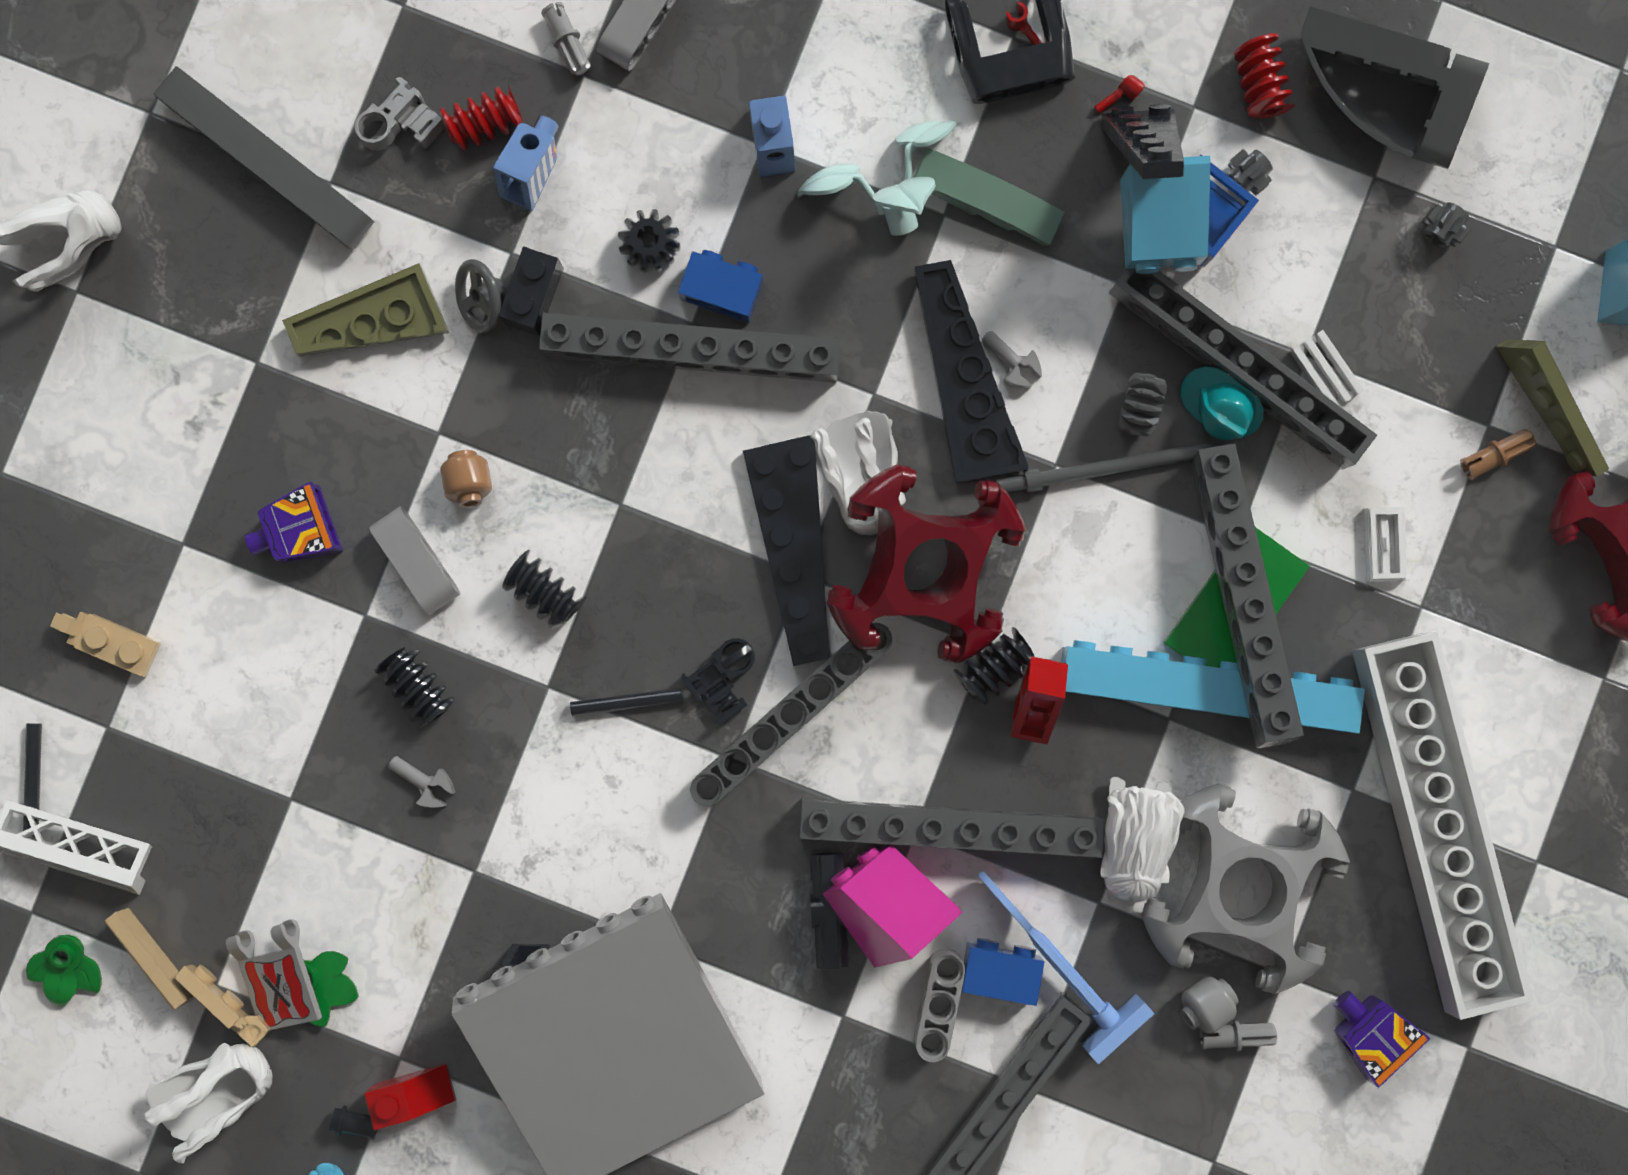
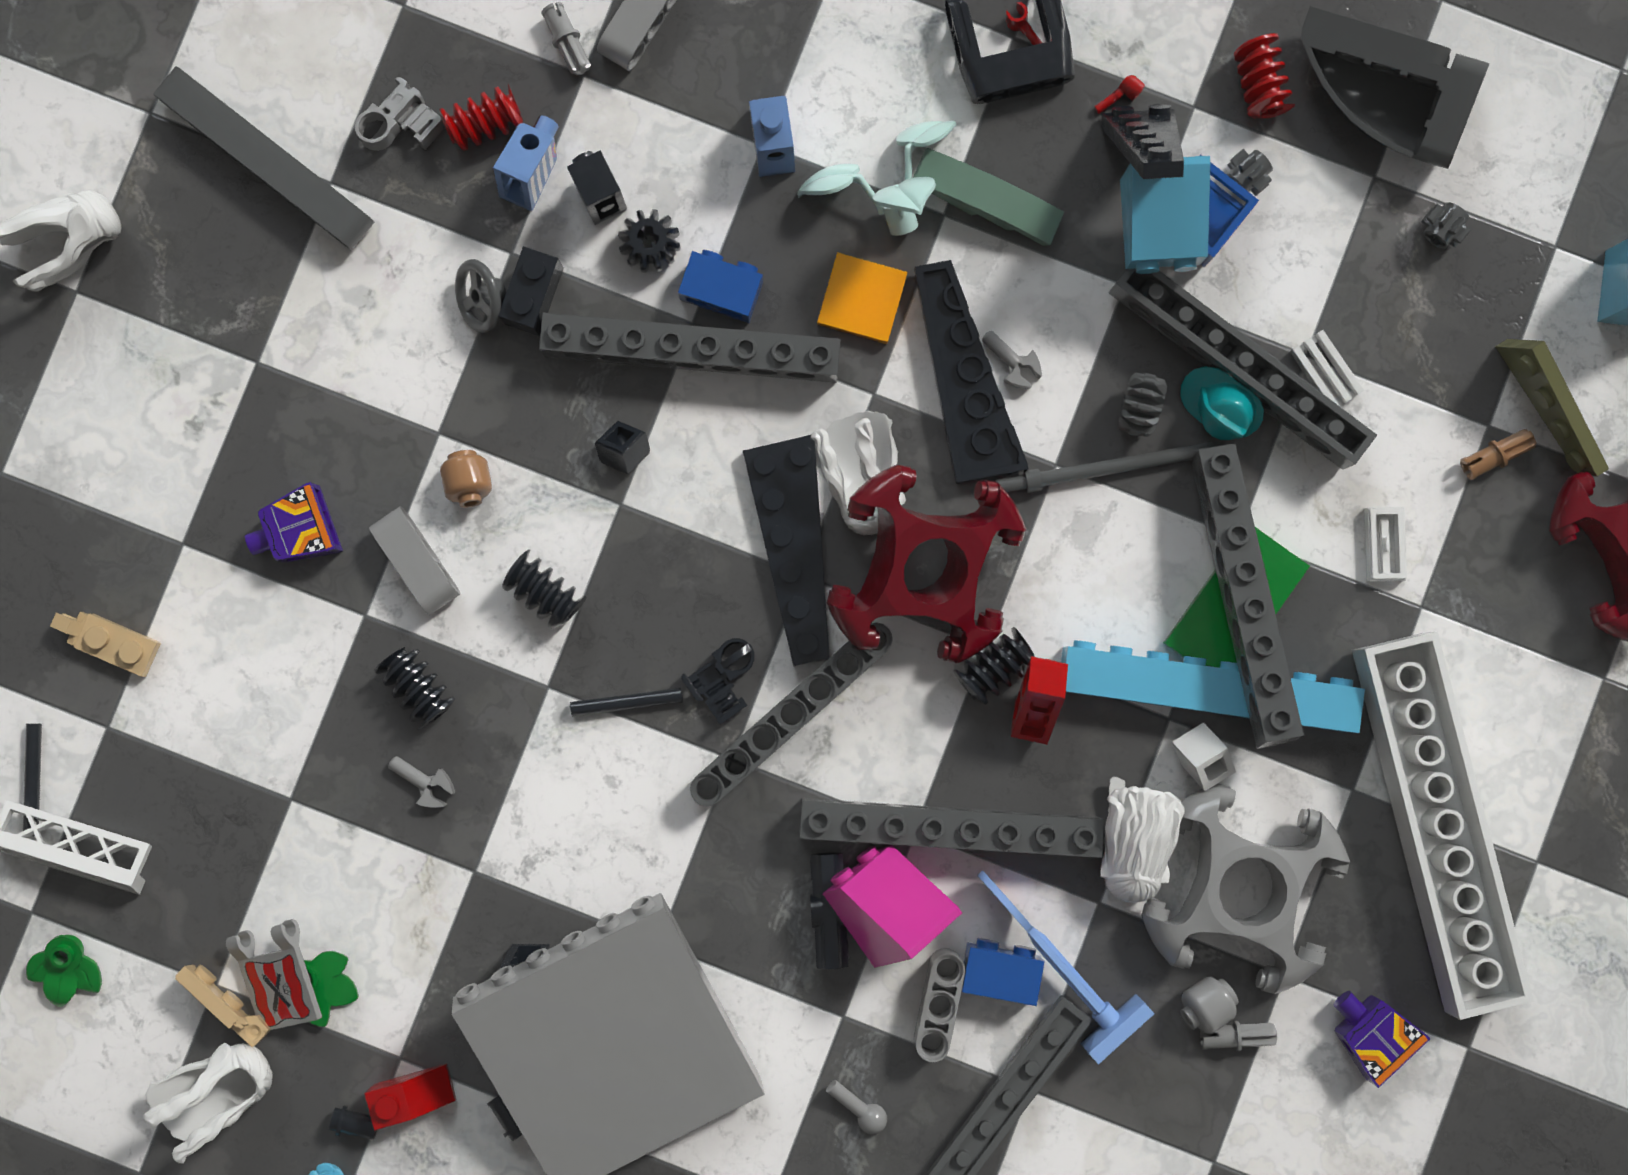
(148, 957): tan tile -> none
(374, 314): olive wing -> none
(505, 1118): none -> black pin
(596, 186): none -> black brick
(622, 447): none -> black slope
(862, 298): none -> light orange tile
(871, 1117): none -> light grey bar
(1204, 756): none -> white brick

